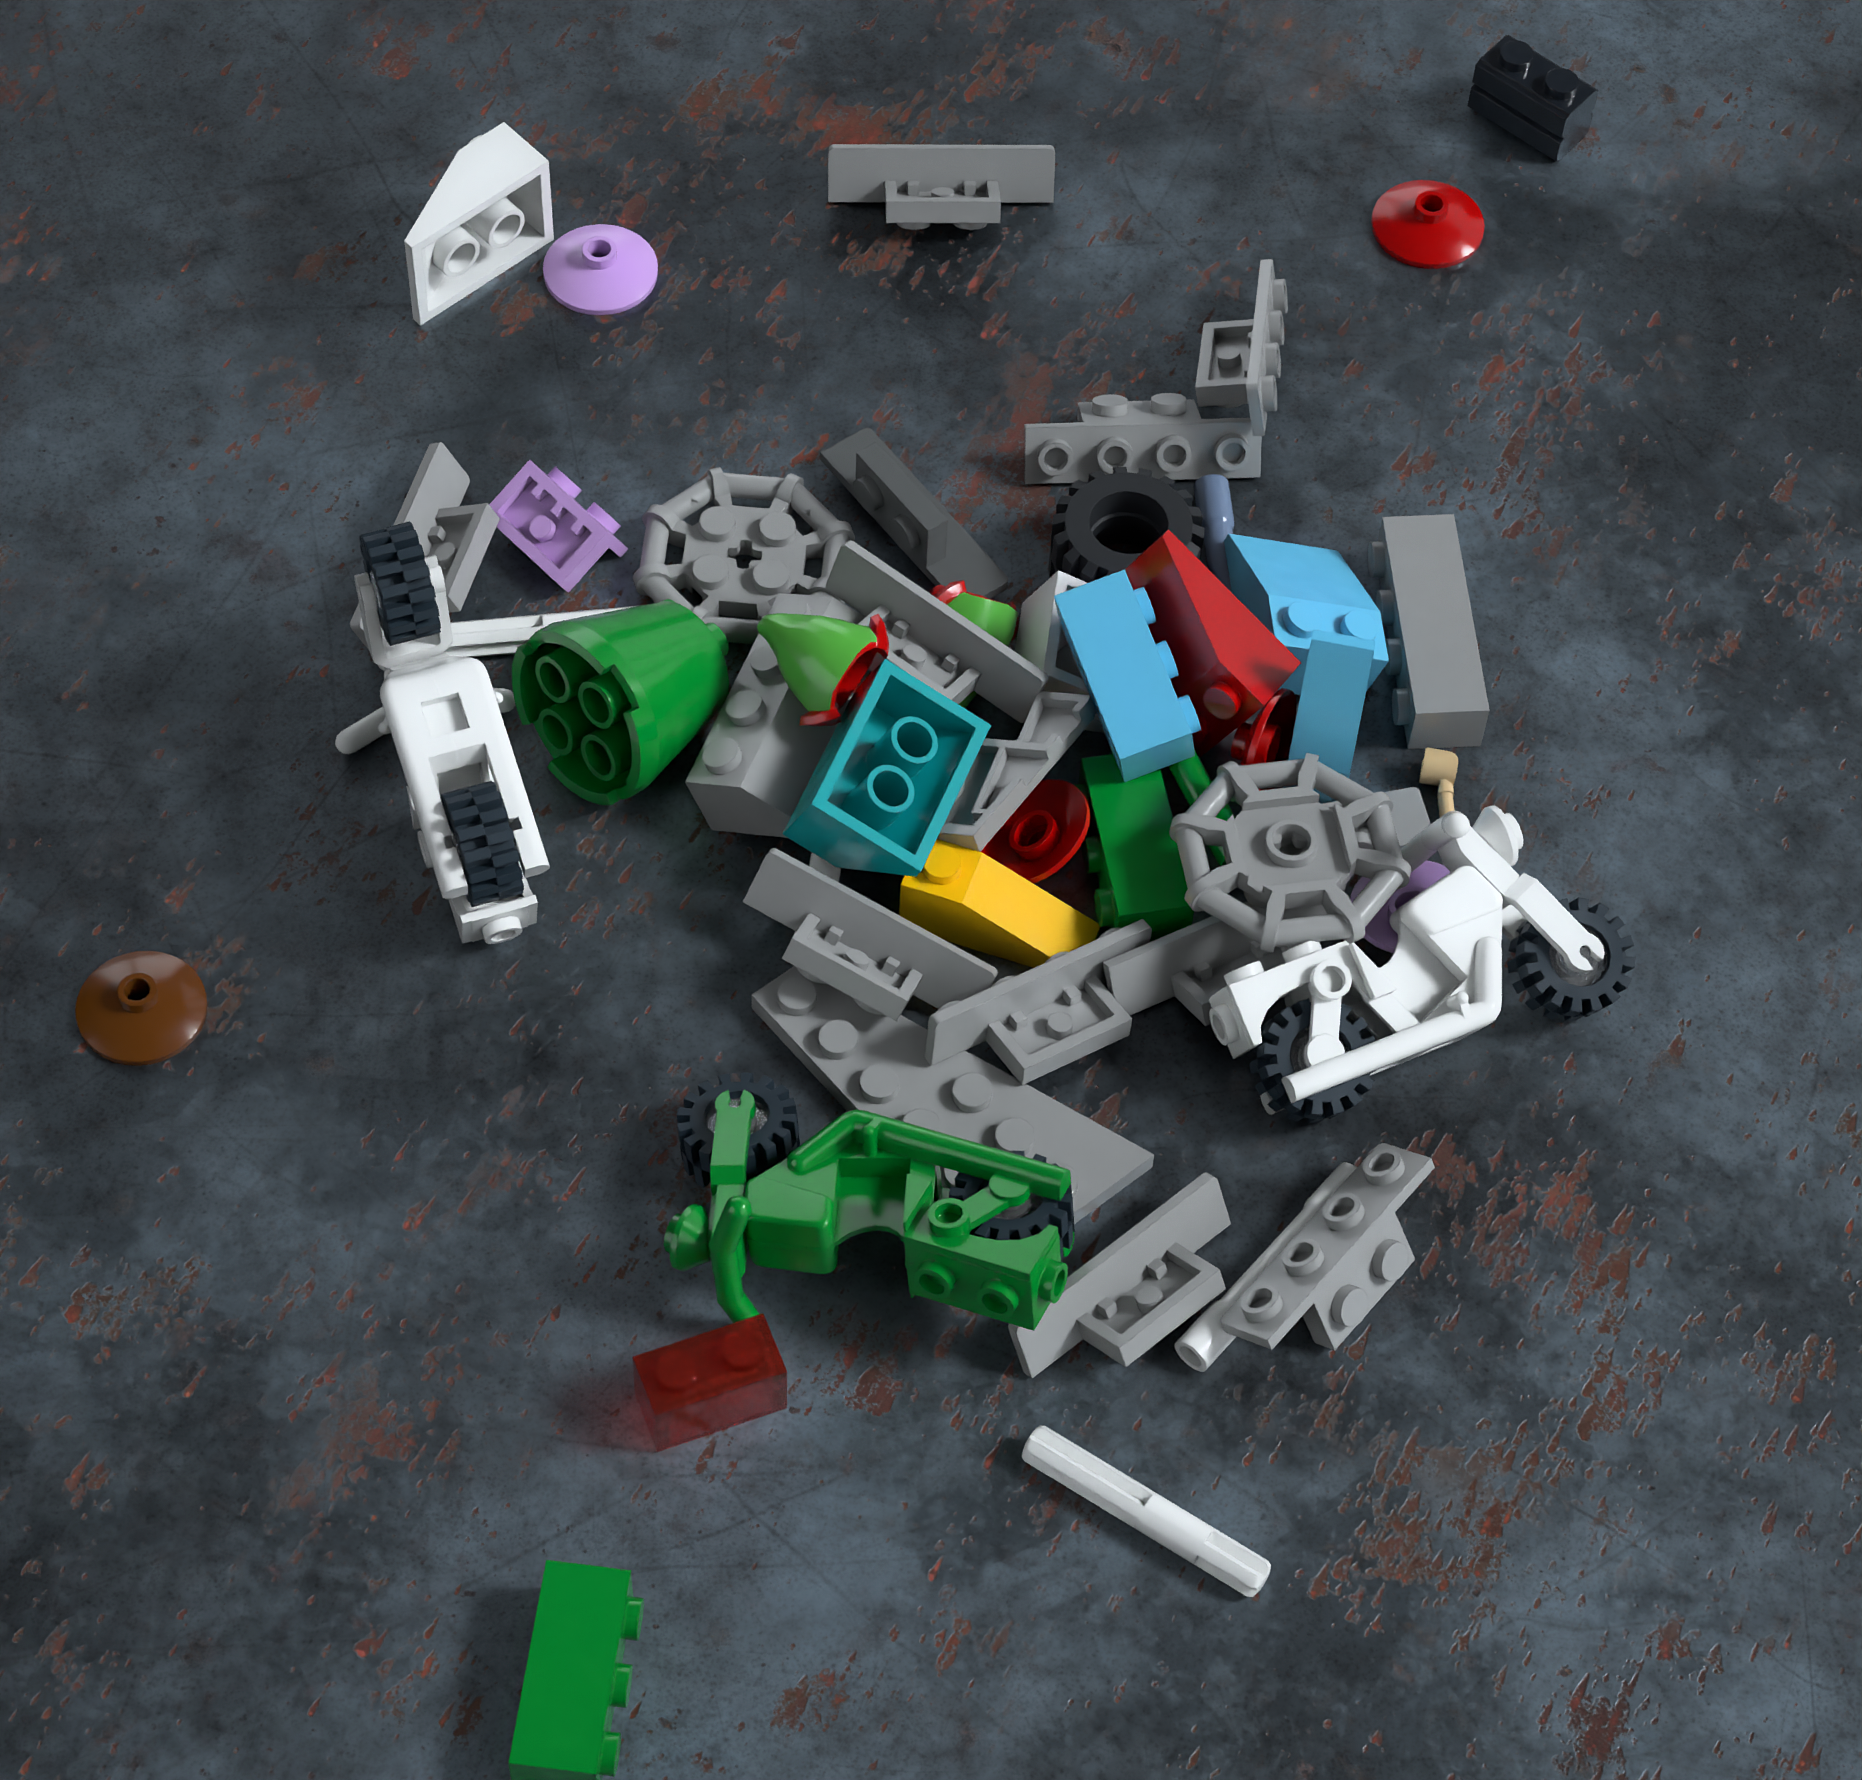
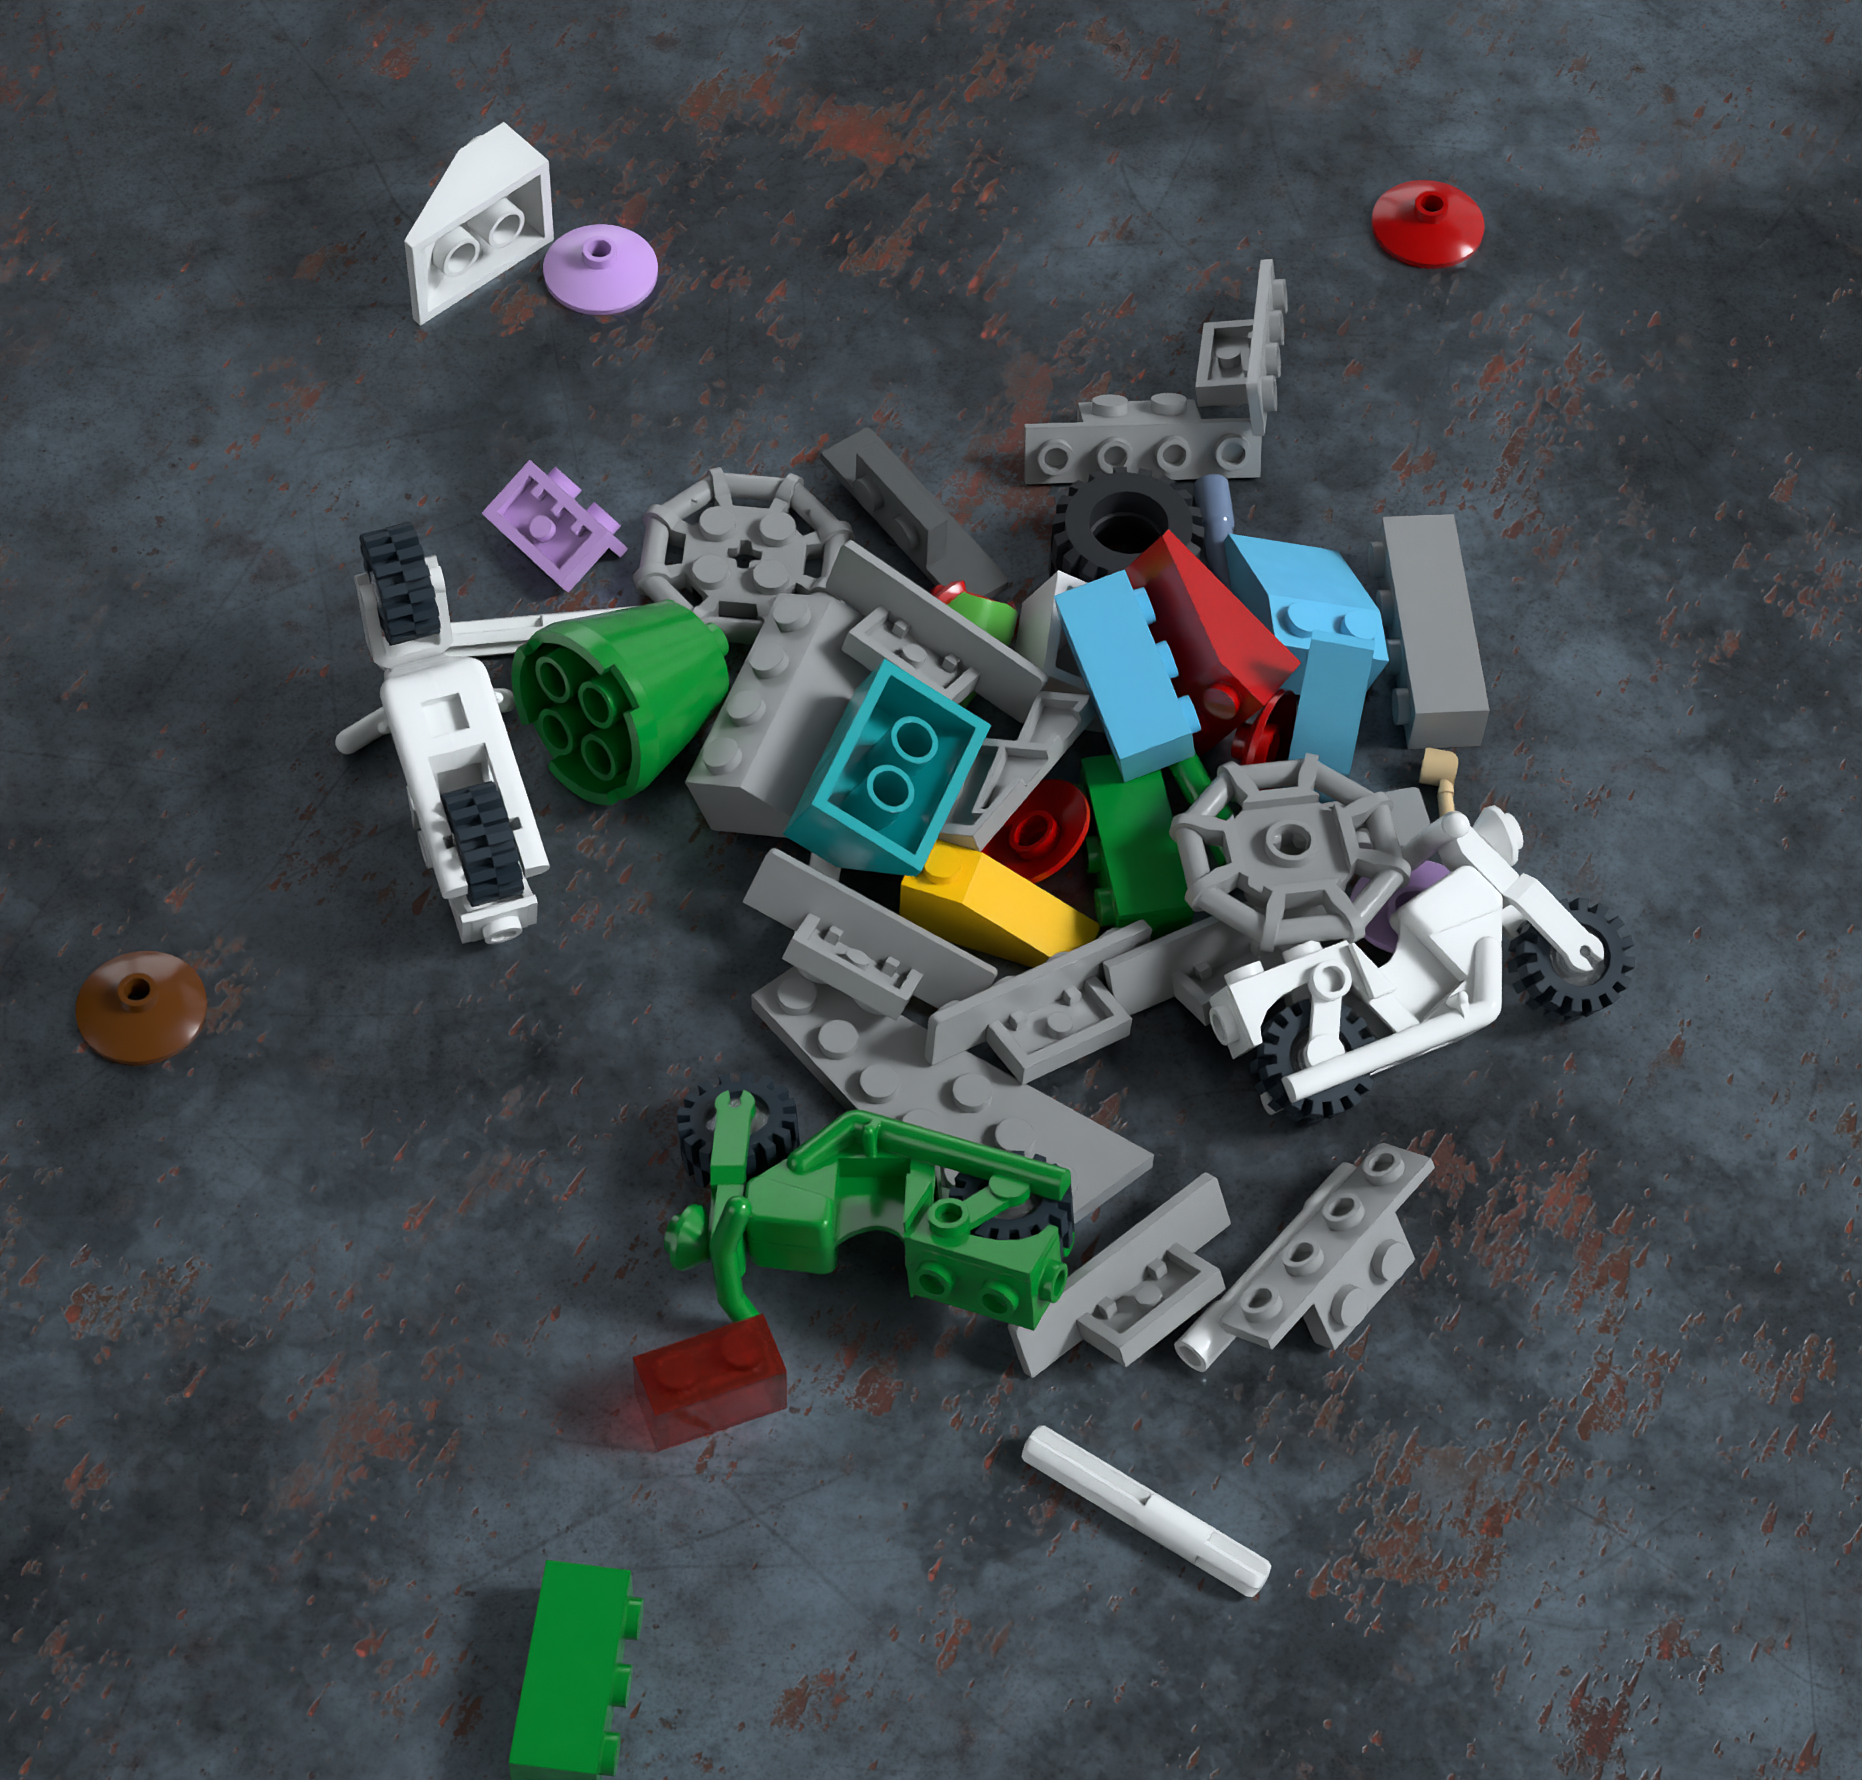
(444, 528): light grey bracket -> none
(823, 659): bright green hat -> none
(941, 181): light grey bracket -> none
(1532, 97): black brick -> none

